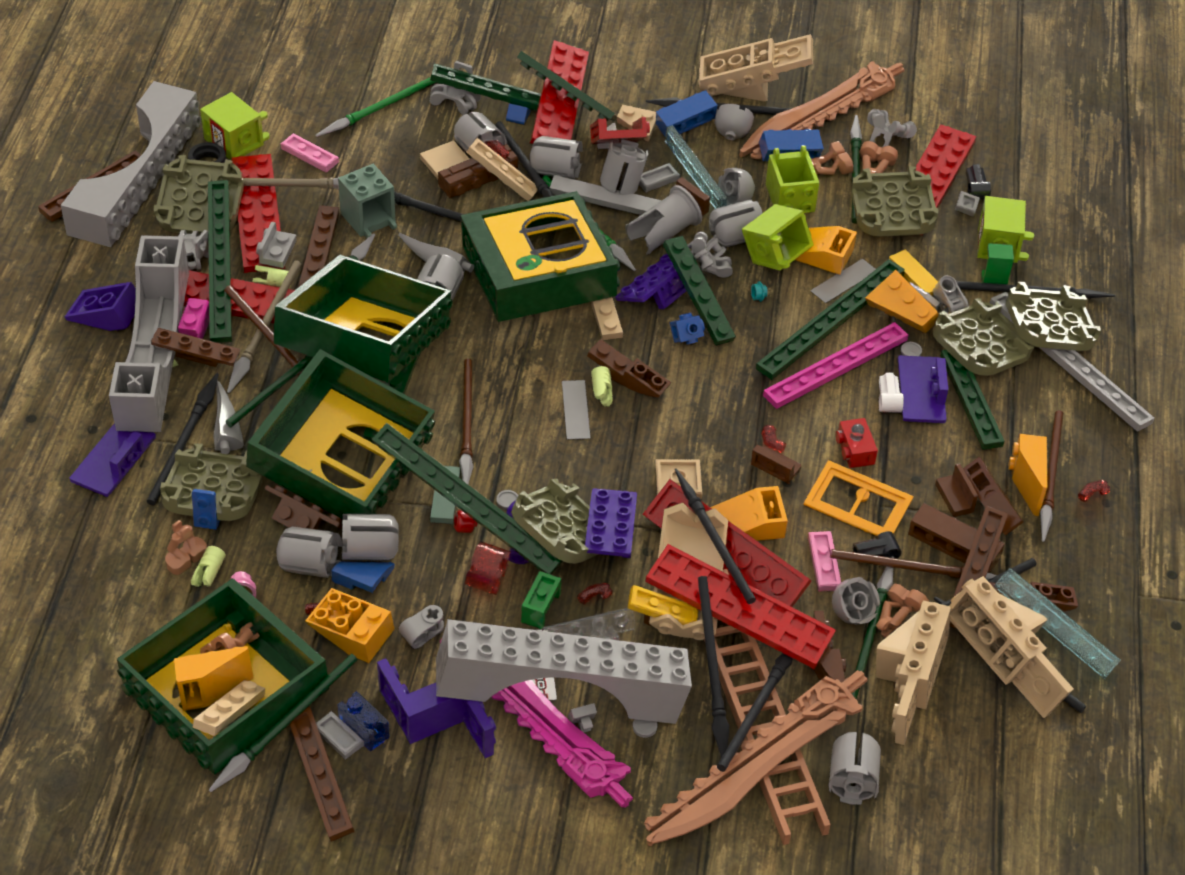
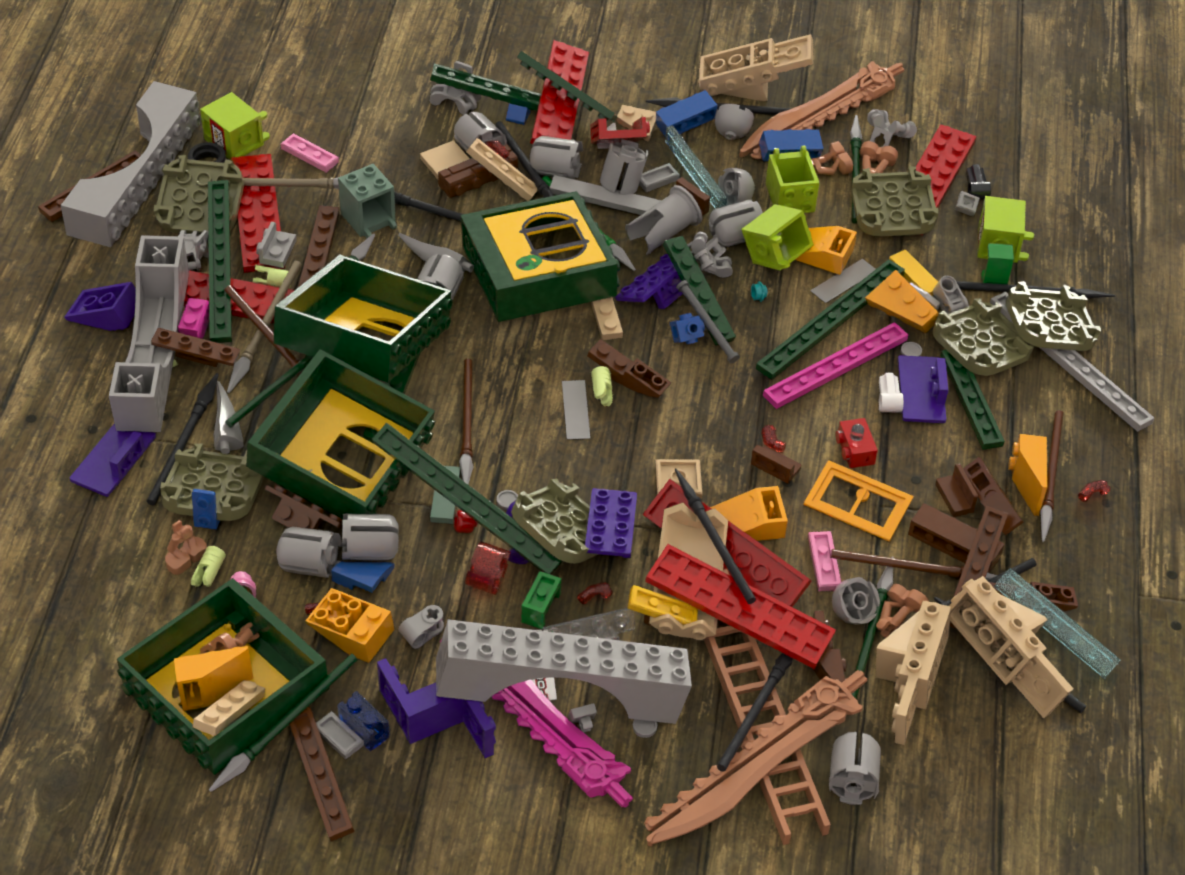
(356, 116): green piece -> none
(720, 725): black piece -> none
(732, 356): none -> dark grey bar
(883, 545): black piece -> none

